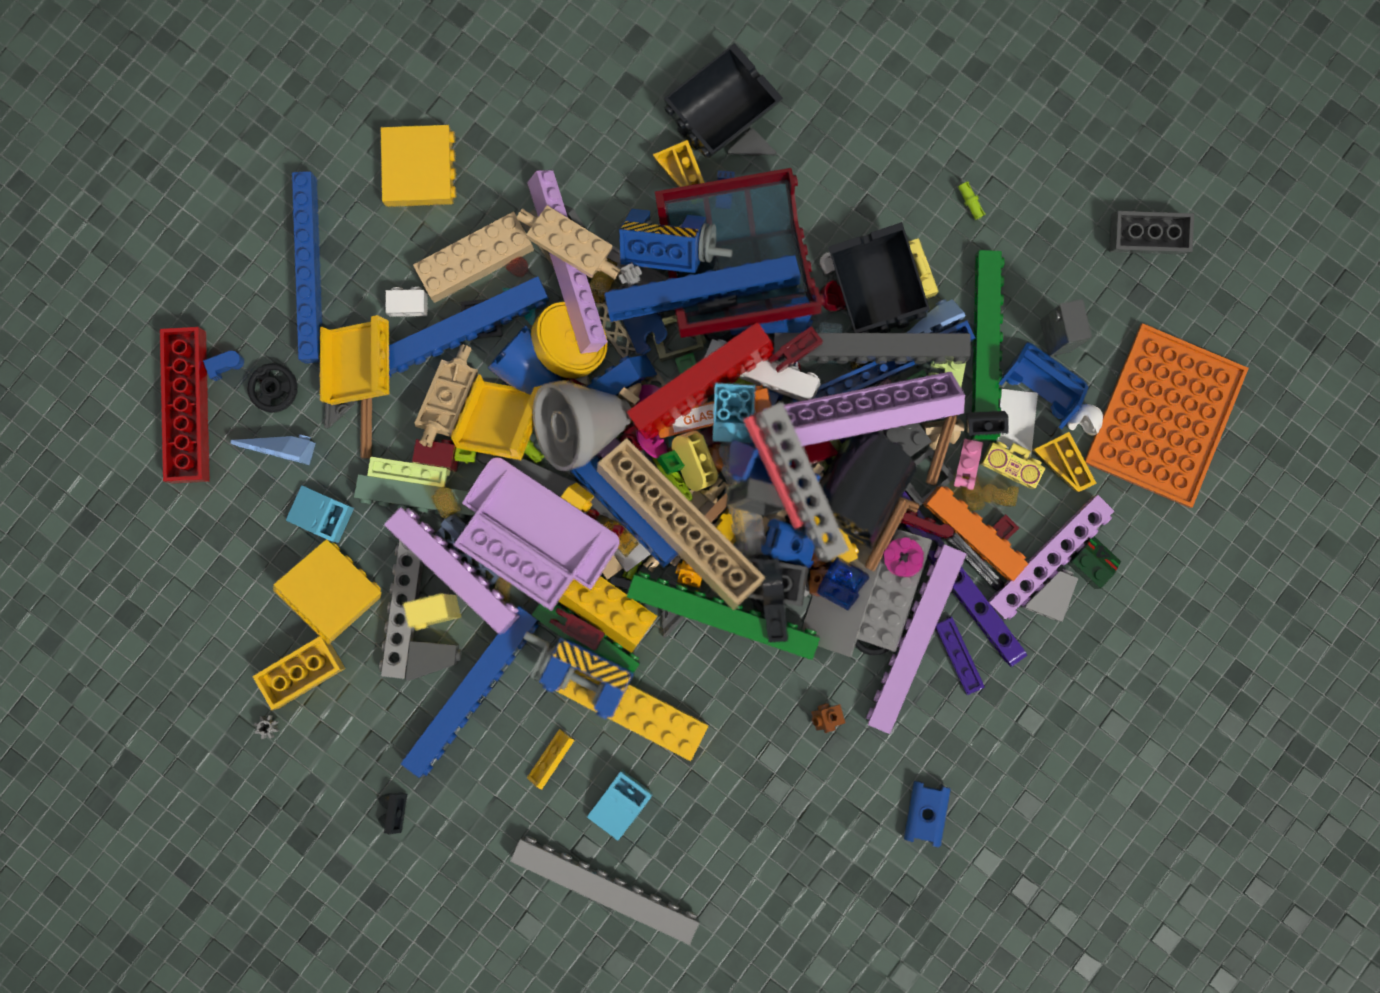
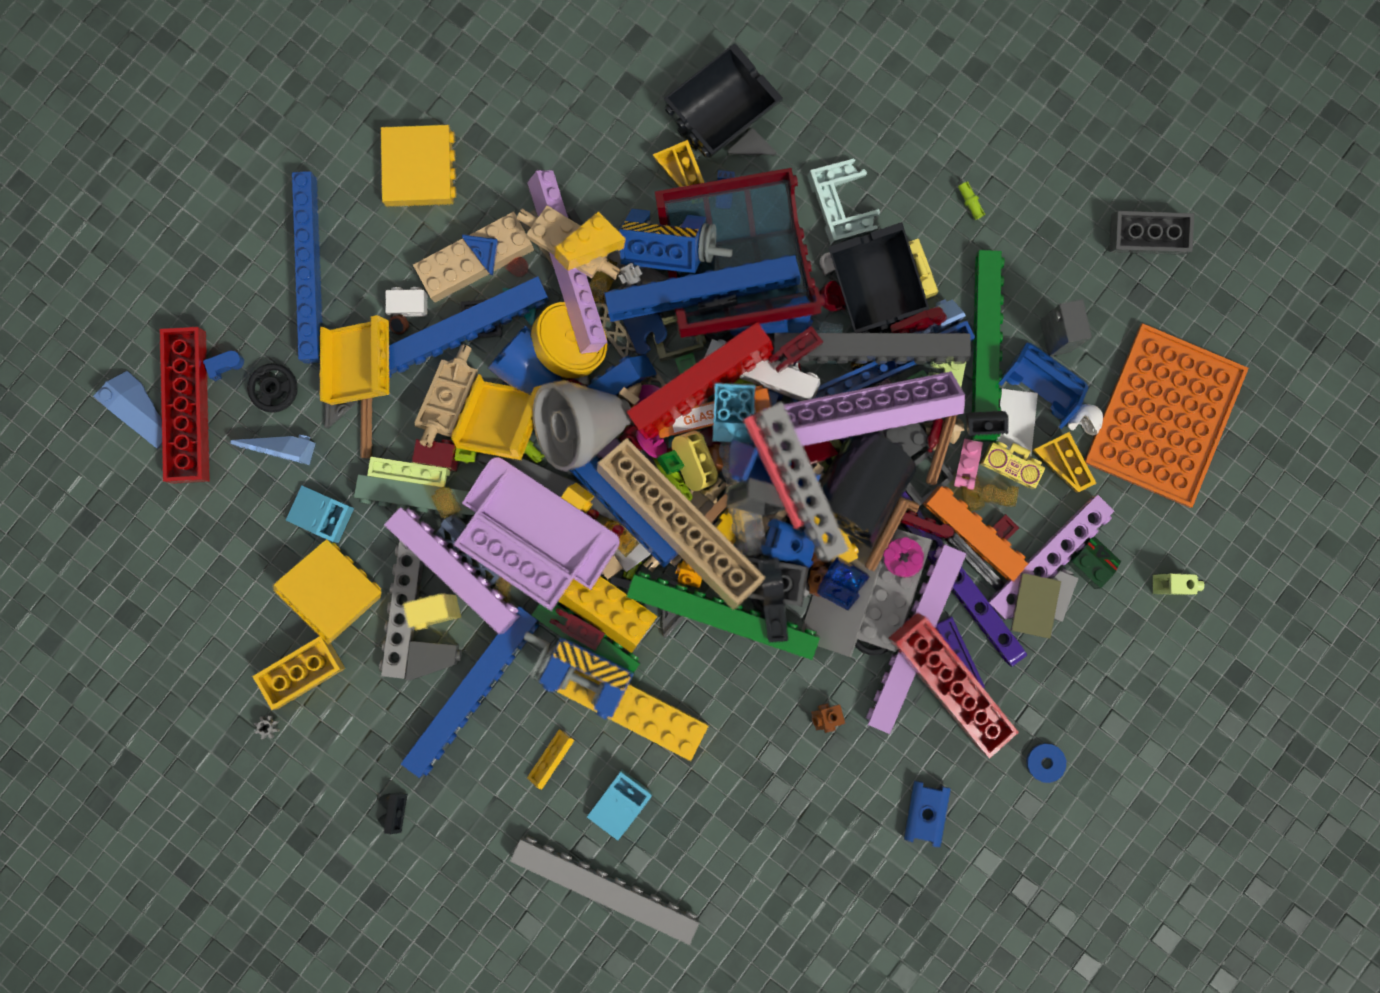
(129, 401): none -> medium blue wedge
(398, 324): none -> tile
(484, 249): none -> blue tile
(589, 242): none -> yellow wedge
(823, 184): none -> light aqua wedge
(920, 321): none -> dark red hinge
(933, 438): none -> dark red piece
(953, 684): none -> red brick
(1035, 605): none -> olive tile
(1057, 766): none -> blue tile
(1177, 584): none -> yellowish green torso

